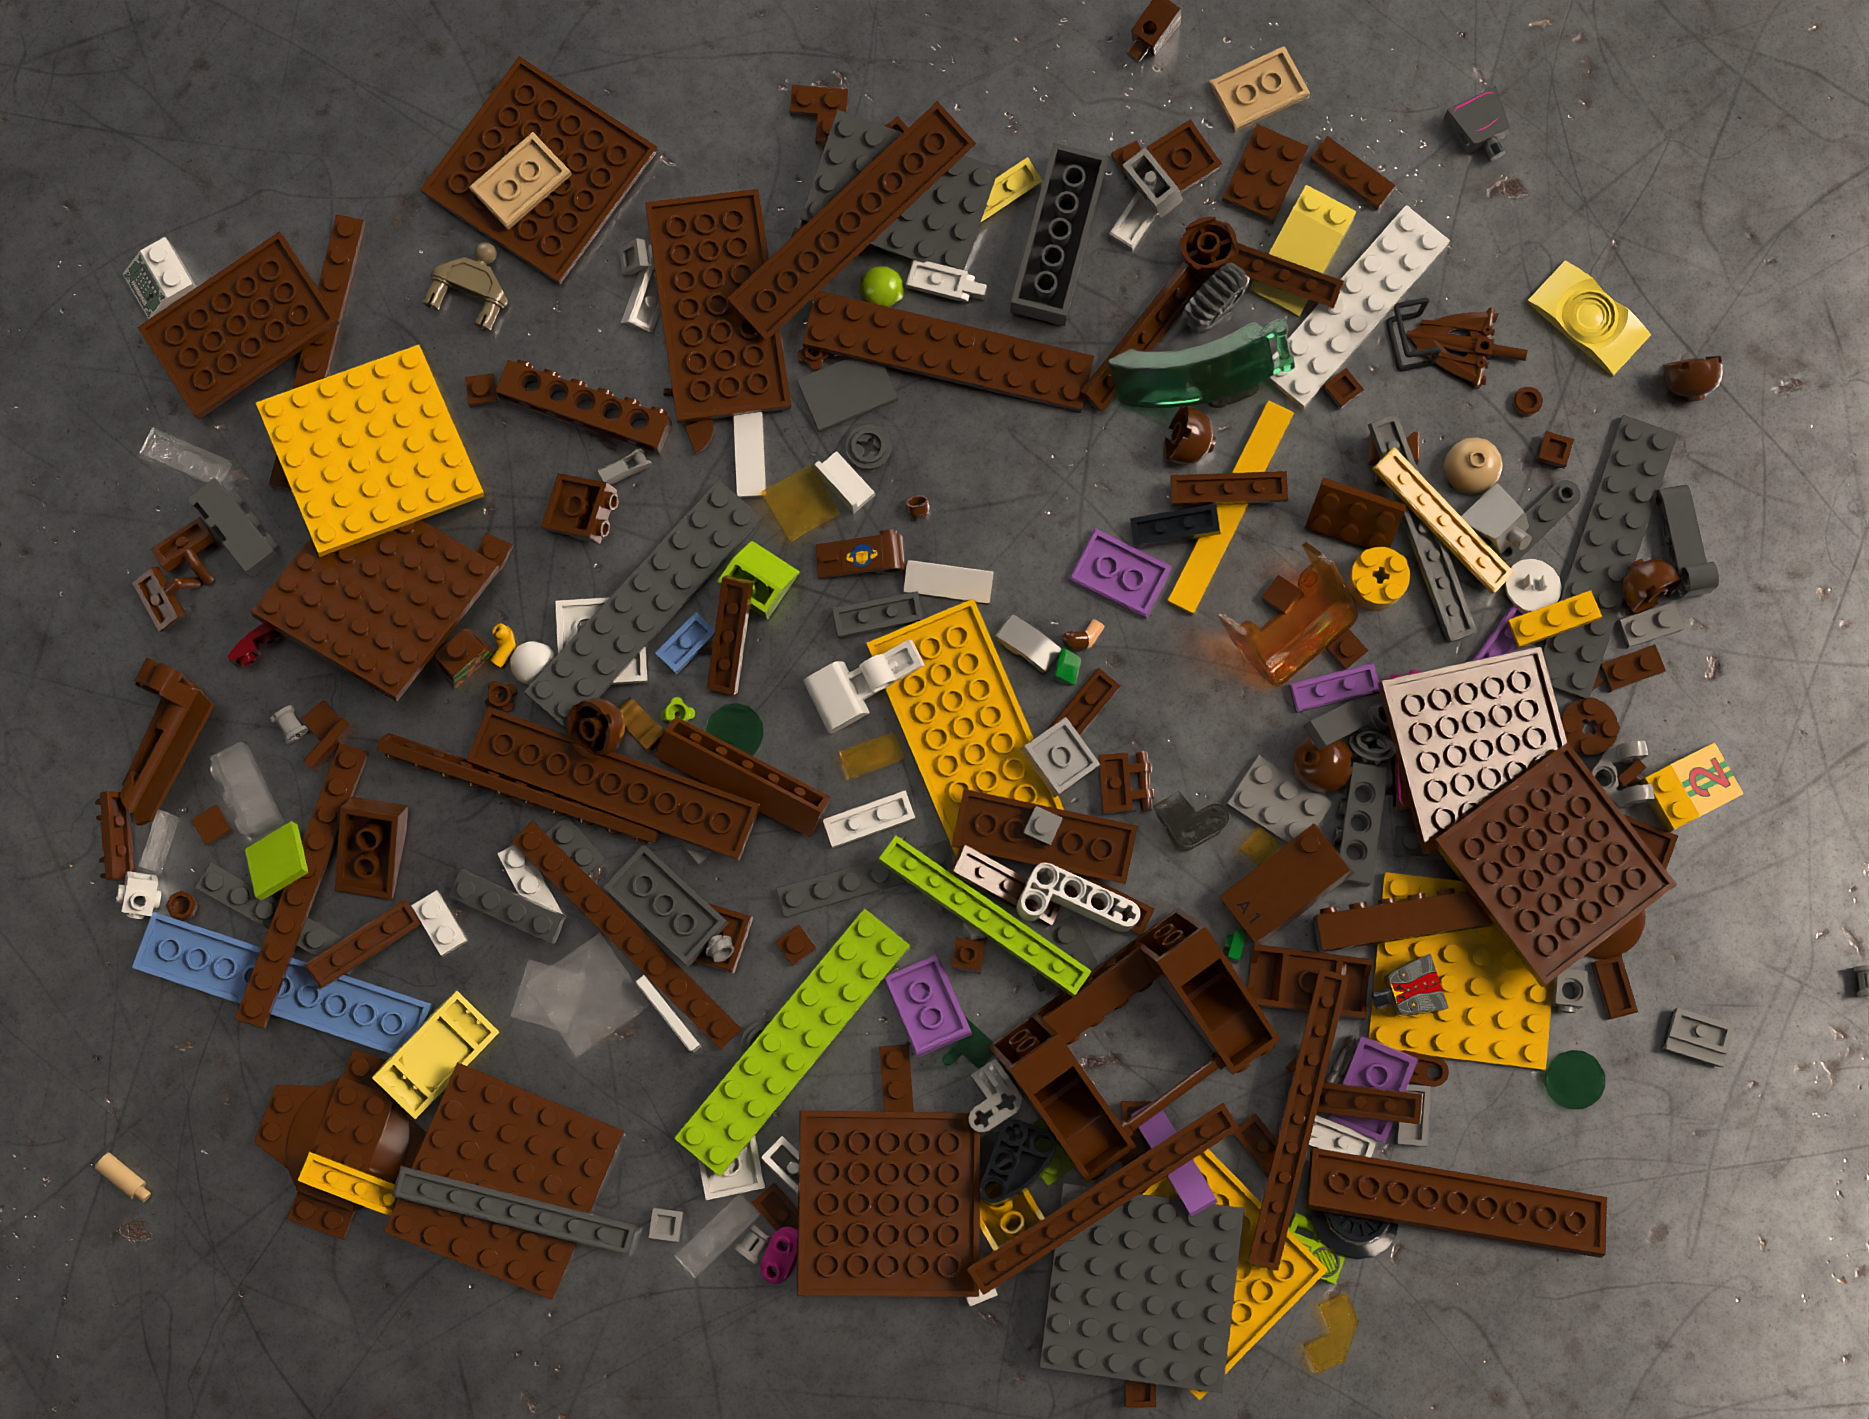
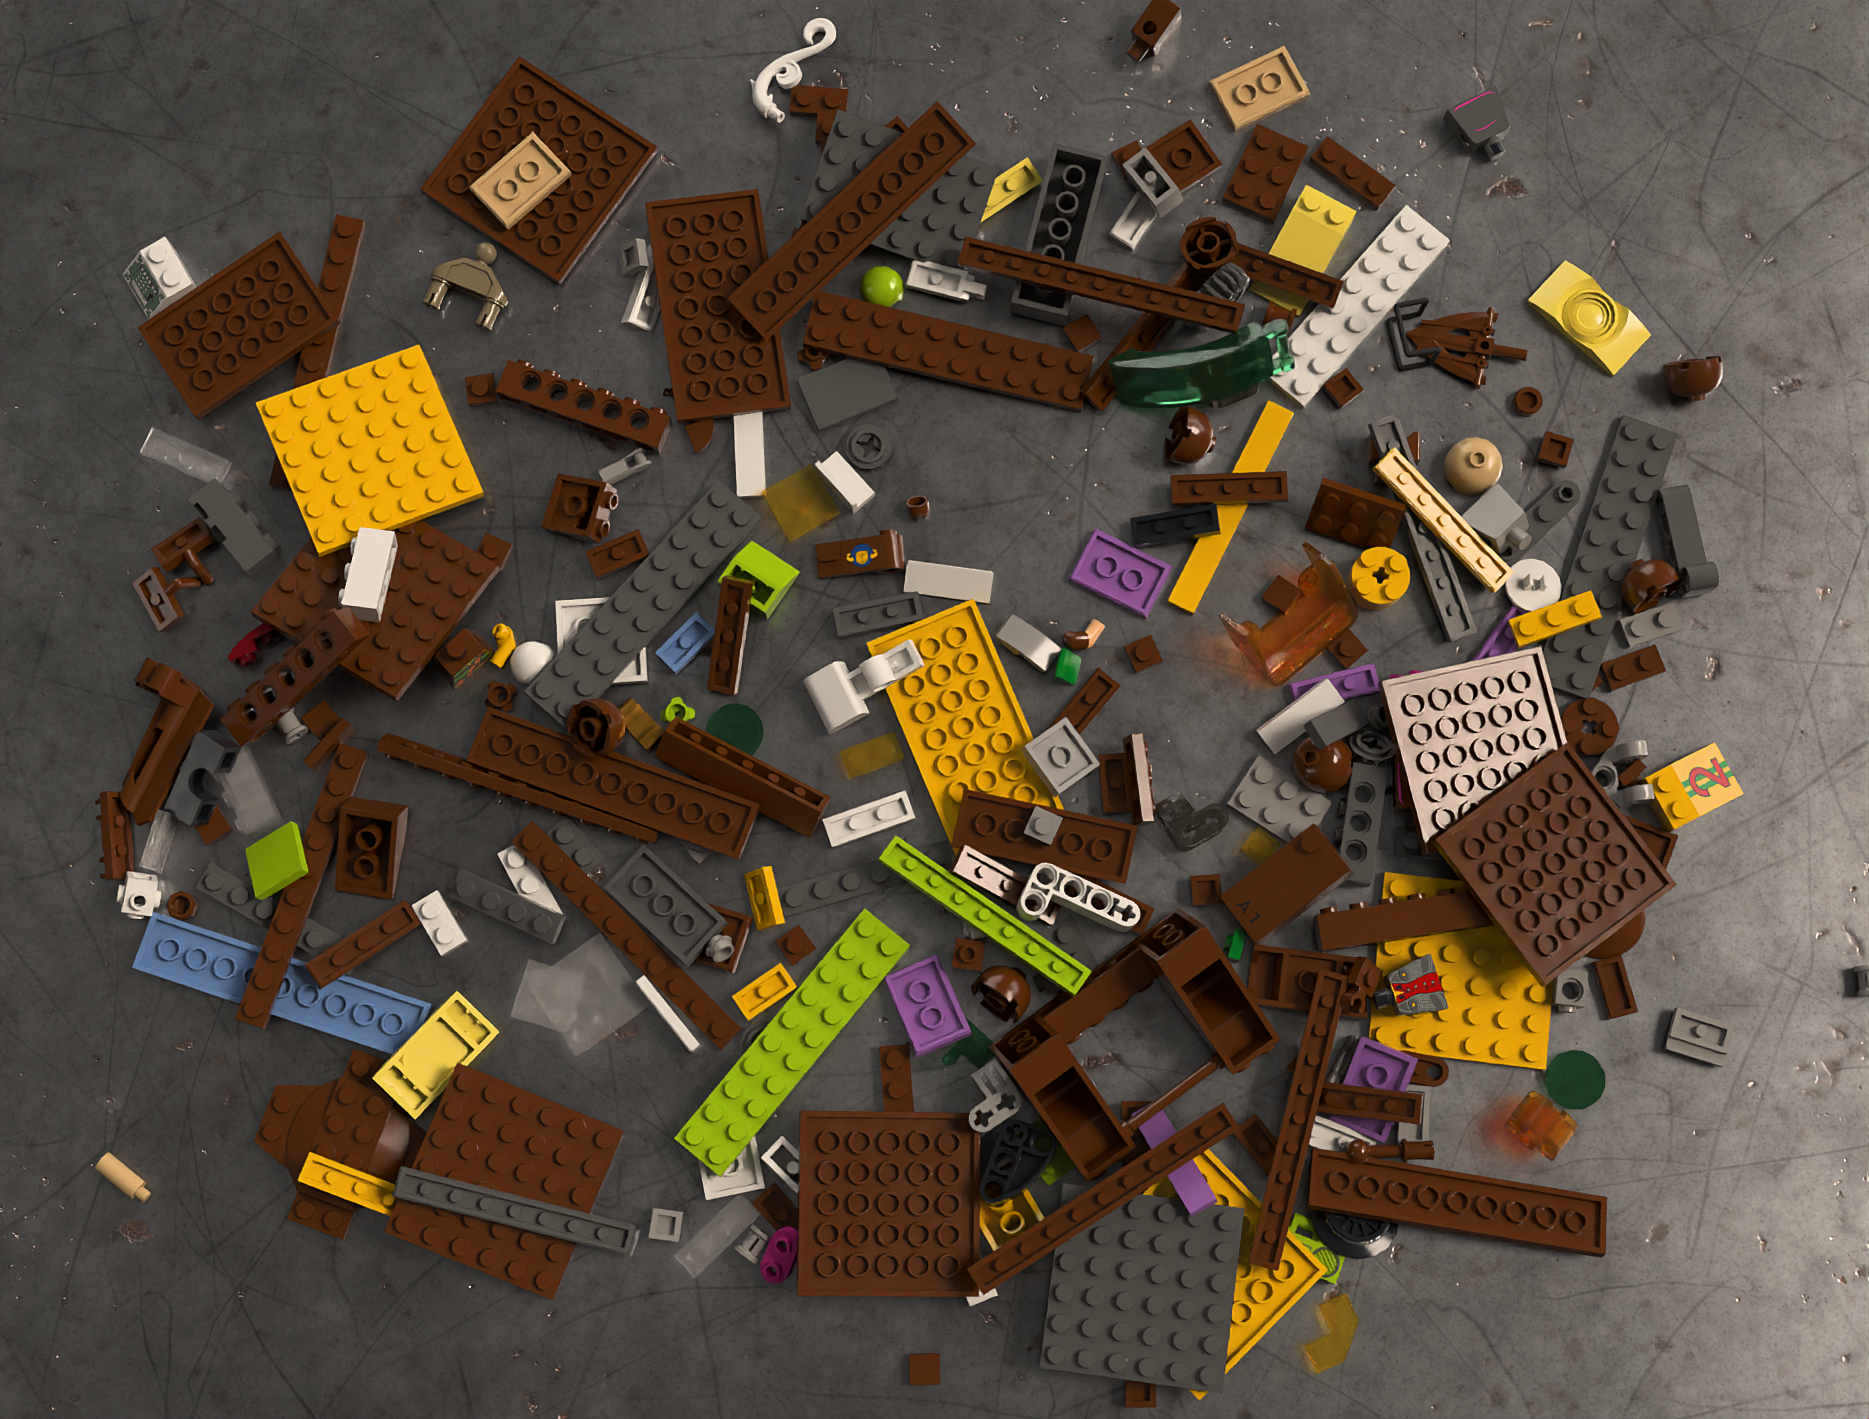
(189, 796): none -> black arch
(346, 635): none -> reddish brown brick
(369, 573): none -> white brick
(617, 554): none -> reddish brown plate
(763, 102): none -> white plant
(764, 898): none -> yellow plate
(764, 992): none -> yellow plate
(924, 1369): none -> reddish brown tile
(1003, 992): none -> reddish brown cylinder
(1082, 333): none -> reddish brown tile
(1101, 285): none -> reddish brown plate
(1139, 779): none -> reddish brown plate
(1143, 654): none -> reddish brown plate
(1206, 890): none -> reddish brown plate
(1275, 312): none -> reddish brown bush
(1289, 722): none -> white tile
(1360, 1151): none -> reddish brown pin
(1363, 982): none -> reddish brown plate
(1541, 1125): none -> clear orange brick

